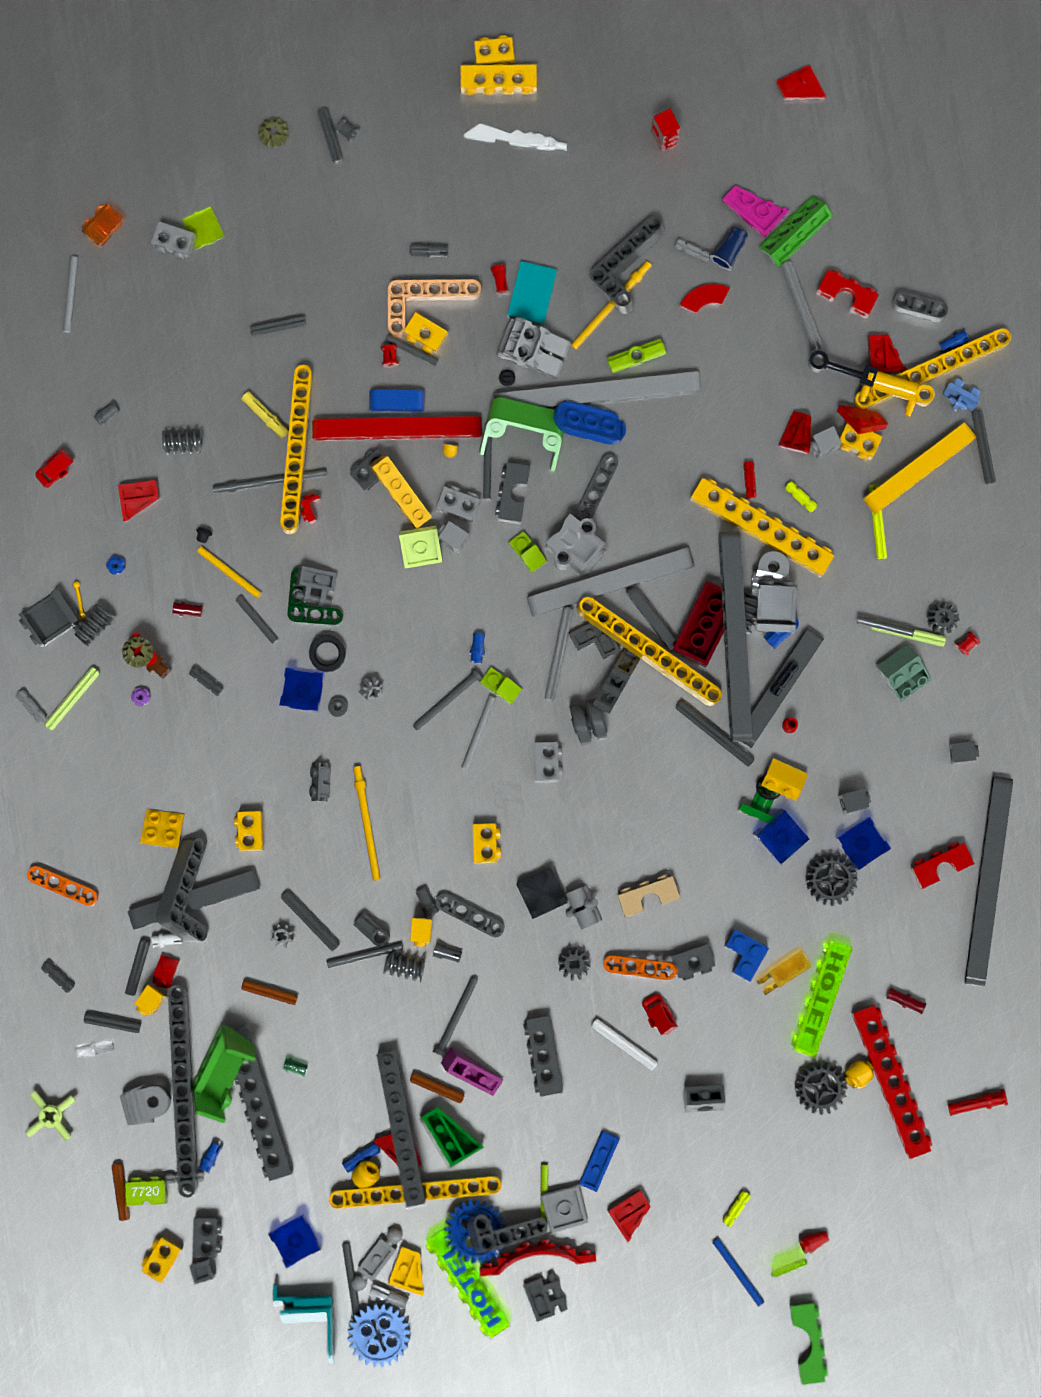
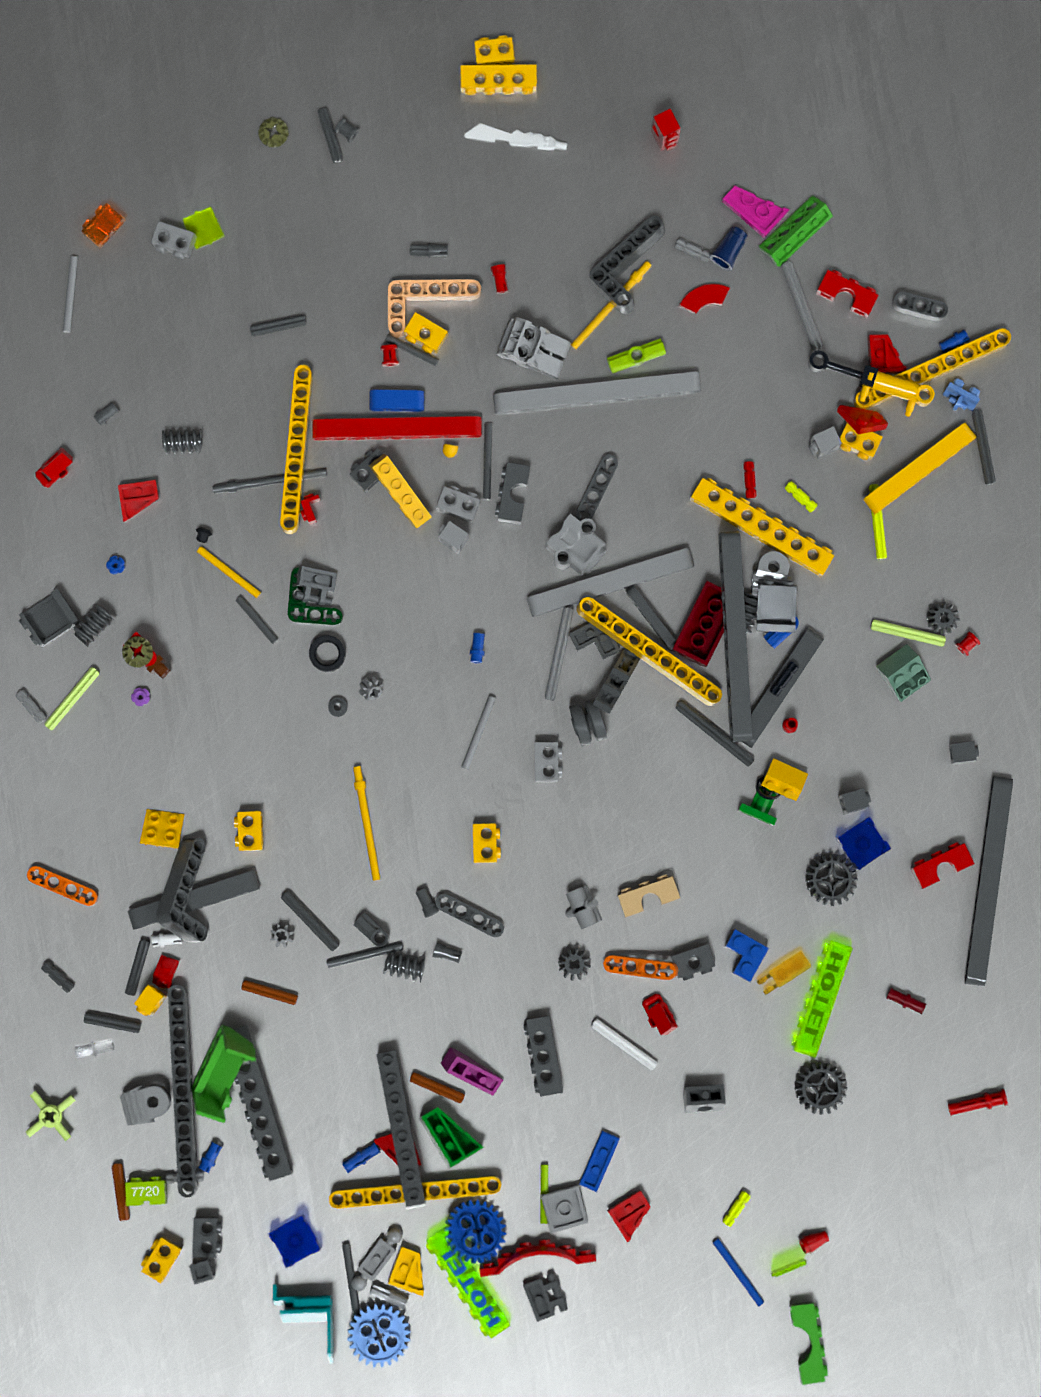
(76, 585): yellow hinge -> none
(187, 609): dark red pin -> none
(206, 681): dark grey axle -> none
(270, 420): light yellow pin -> none
(295, 1067): clear green pin -> none
(302, 690): clear blue panel -> none
(318, 790): dark grey hinge -> none
(365, 1174): yellow head -> none
(420, 546): yellowish green plate -> none
(421, 931): yellow brick -> none
(448, 699): dark grey bar -> none
(456, 1017): dark grey bar -> none
(501, 685): lime slope -> none
(507, 377): black piece -> none
(509, 1233): dark grey beam -> none
(525, 416): bright green windscreen -> none
(527, 552): lime slope -> none
(532, 292): teal tile -> none
(541, 893): black brick -> none
(589, 423): blue tile -> none
(781, 836): clear blue panel -> none
(797, 433): red wing -> none
(801, 85): red wing -> none
(859, 1074): yellow head -> none
(885, 626): dark grey bar -> none
(911, 1148): red brick -> none

